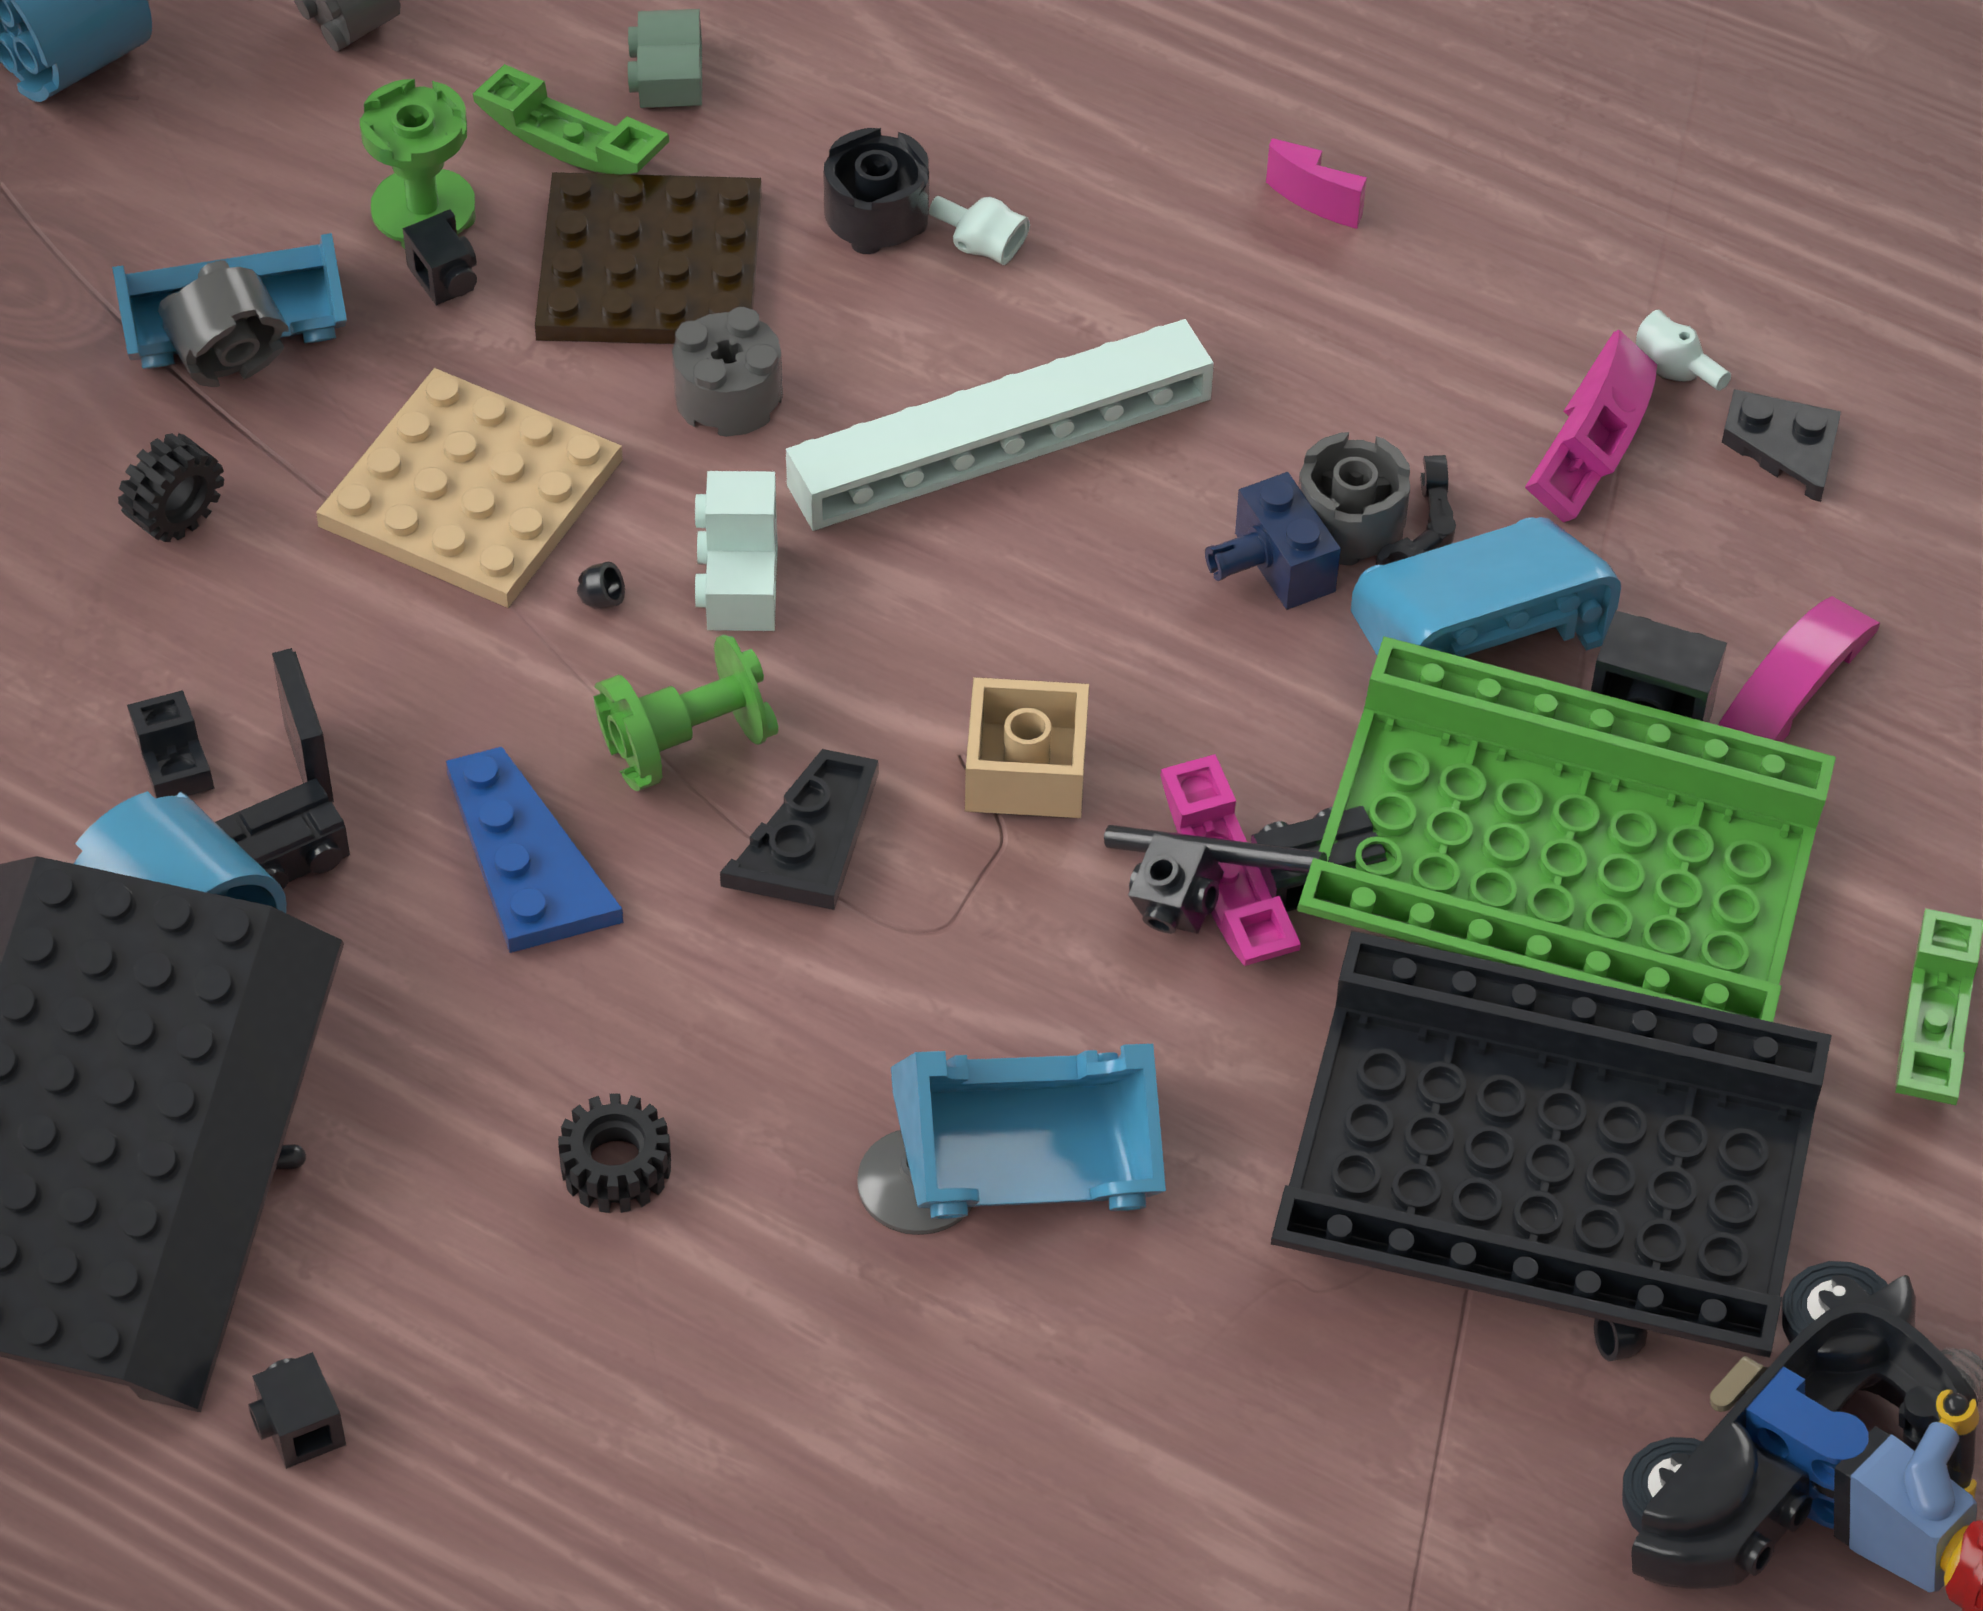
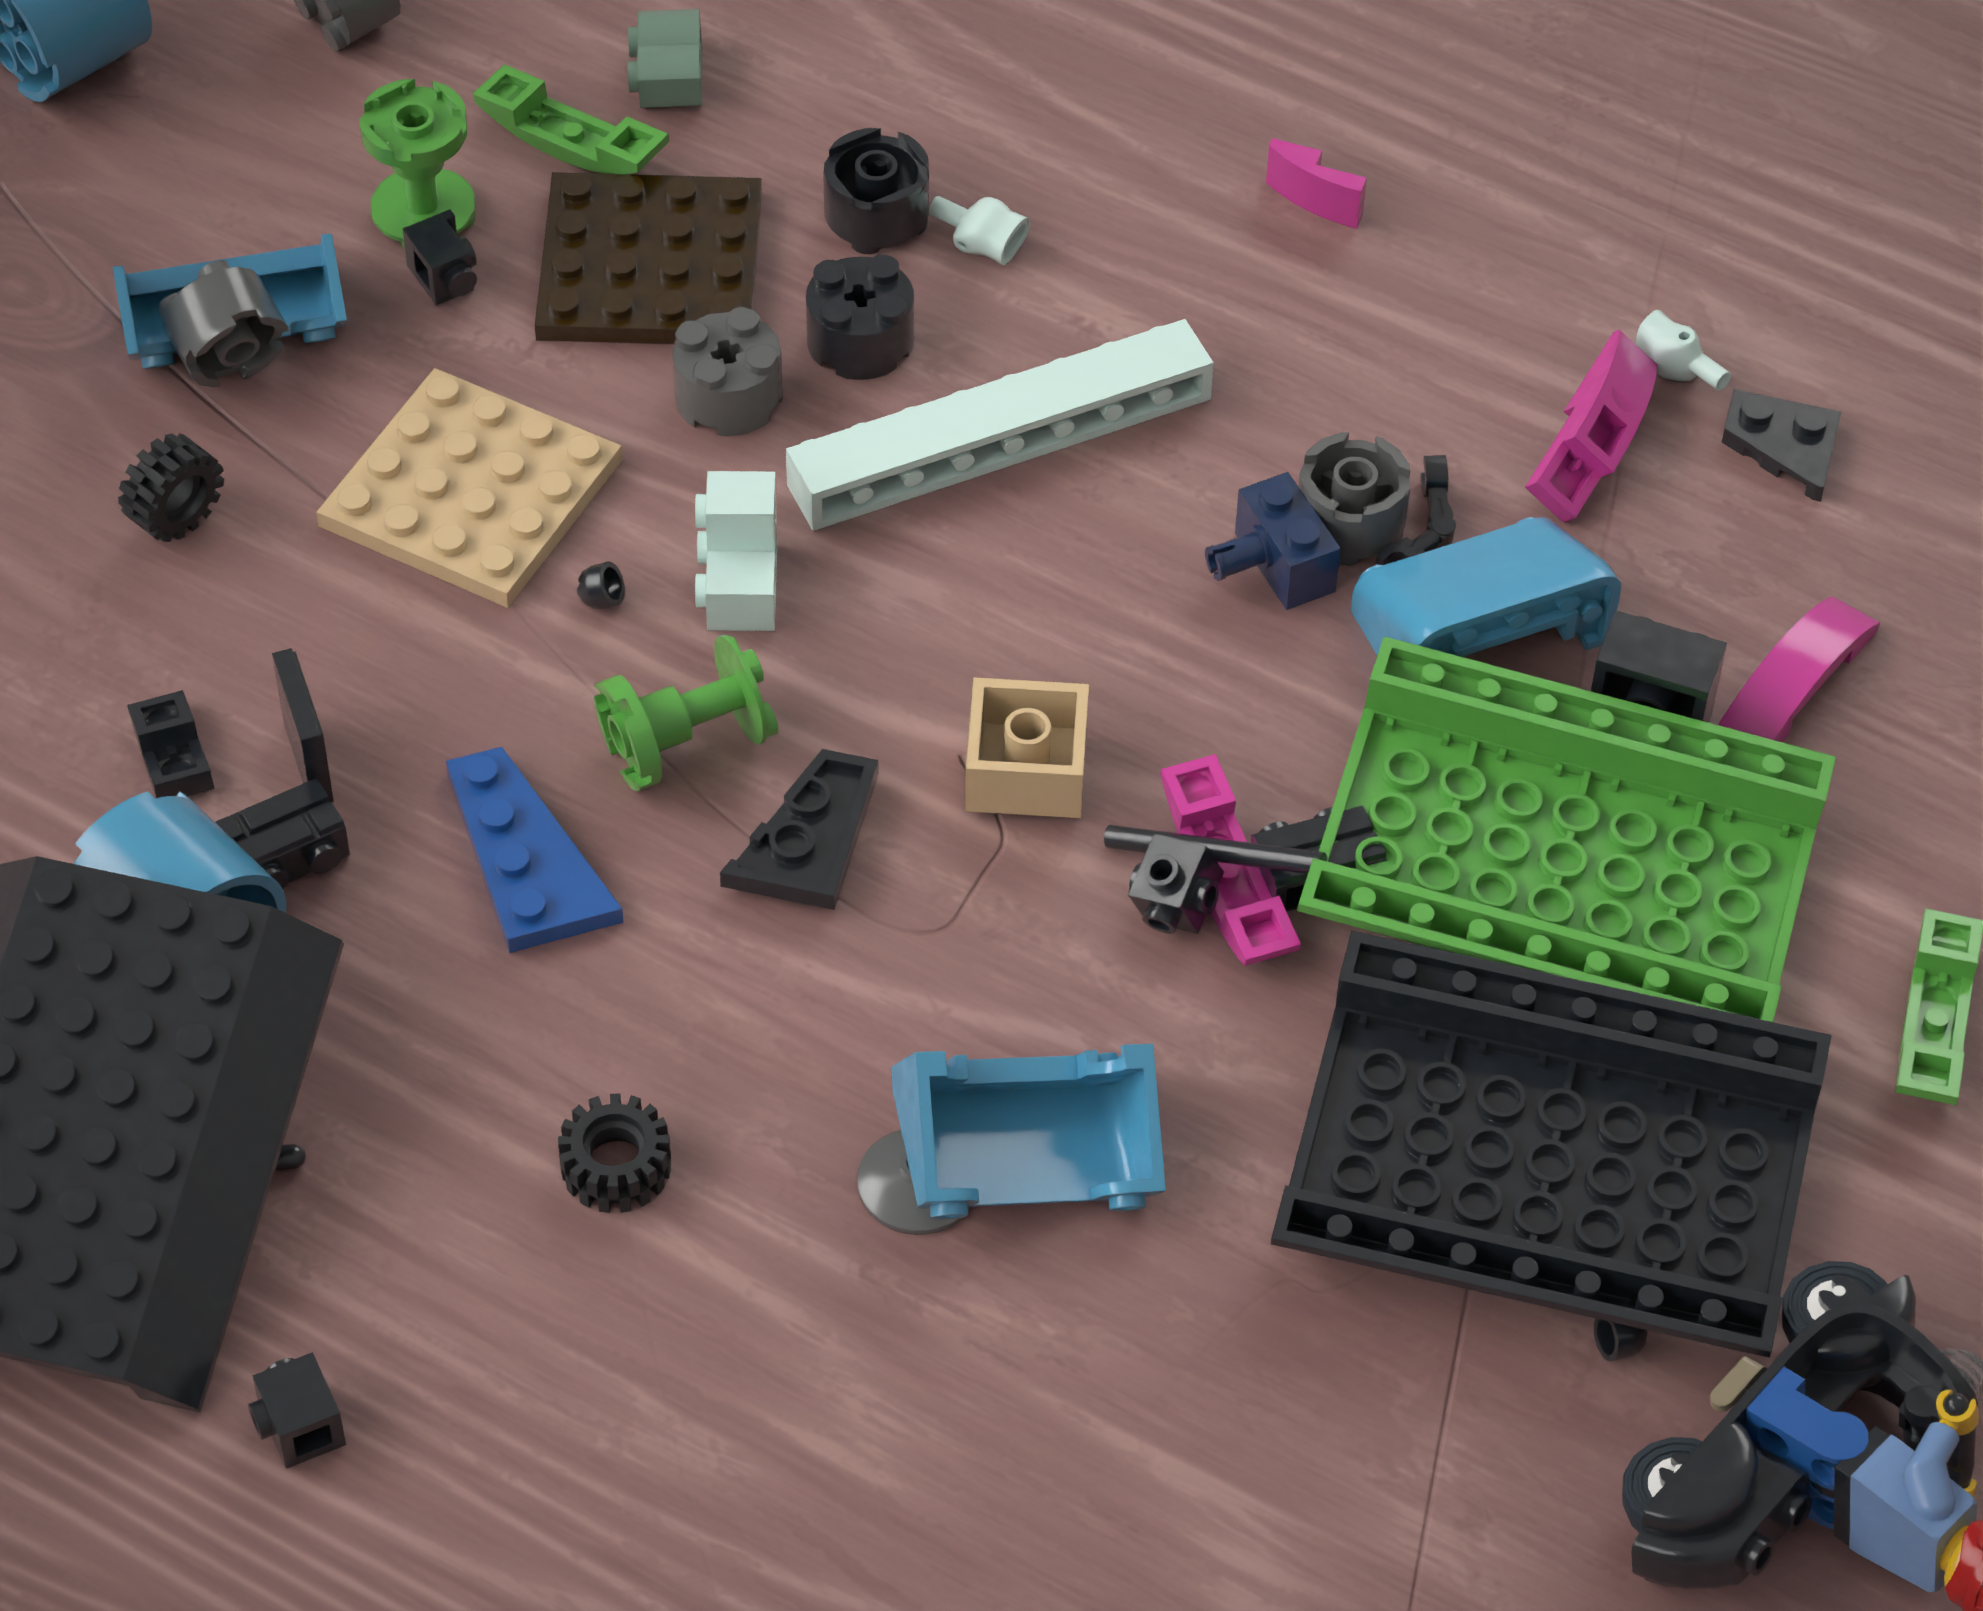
(860, 315): none -> black brick

